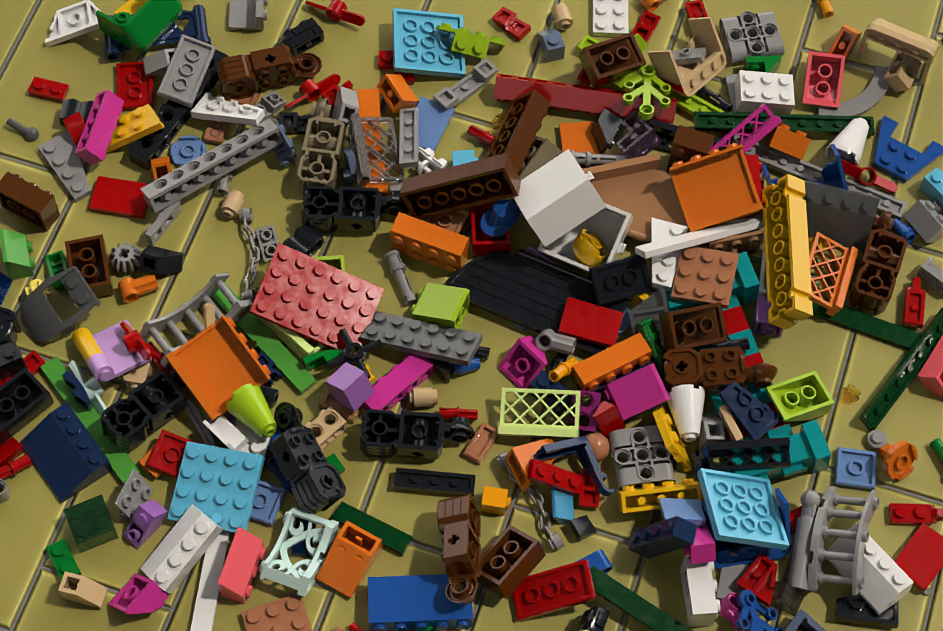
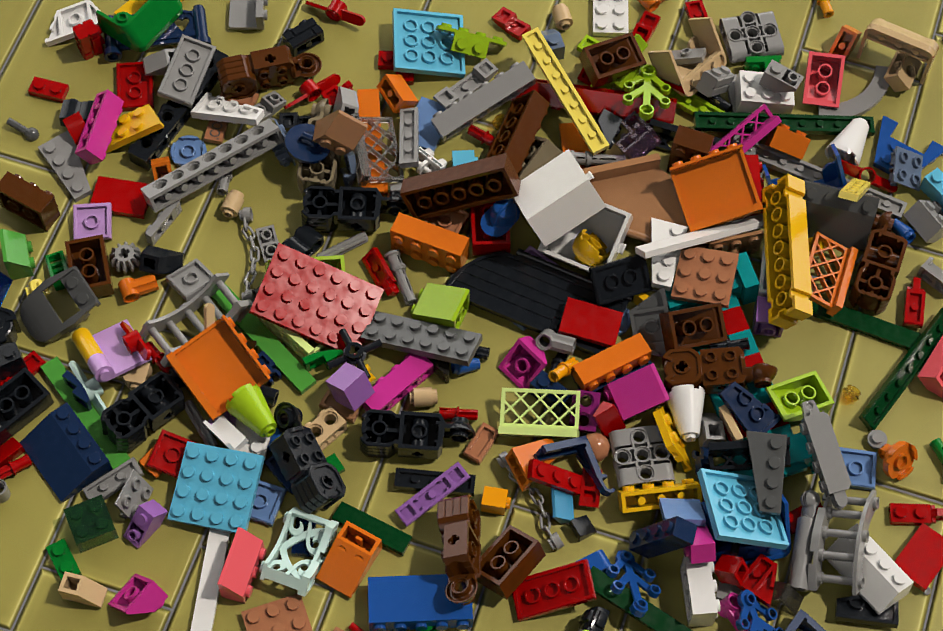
(89, 39): none -> red brick
(92, 220): none -> lavender tile
(113, 480): none -> light grey tile
(181, 549): white slope -> none
(189, 279): none -> light grey tile
(301, 146): none -> dark blue shield
(339, 132): none -> medium nougat slope
(345, 245): none -> light grey axle
(380, 272): none -> red hinge
(432, 494): none -> medium lavender plate
(483, 101): none -> light grey brick
(565, 91): none -> light yellow plate
(626, 561): none -> blue plant
(650, 337): green pin -> none
(715, 81): none -> light grey brick
(731, 570): none -> red brick
(768, 466): none -> dark grey wing
(780, 78): none -> light grey slope
(825, 453): none -> light grey hinge
(854, 189): none -> light yellow tile
(905, 168): none -> sand blue hinge

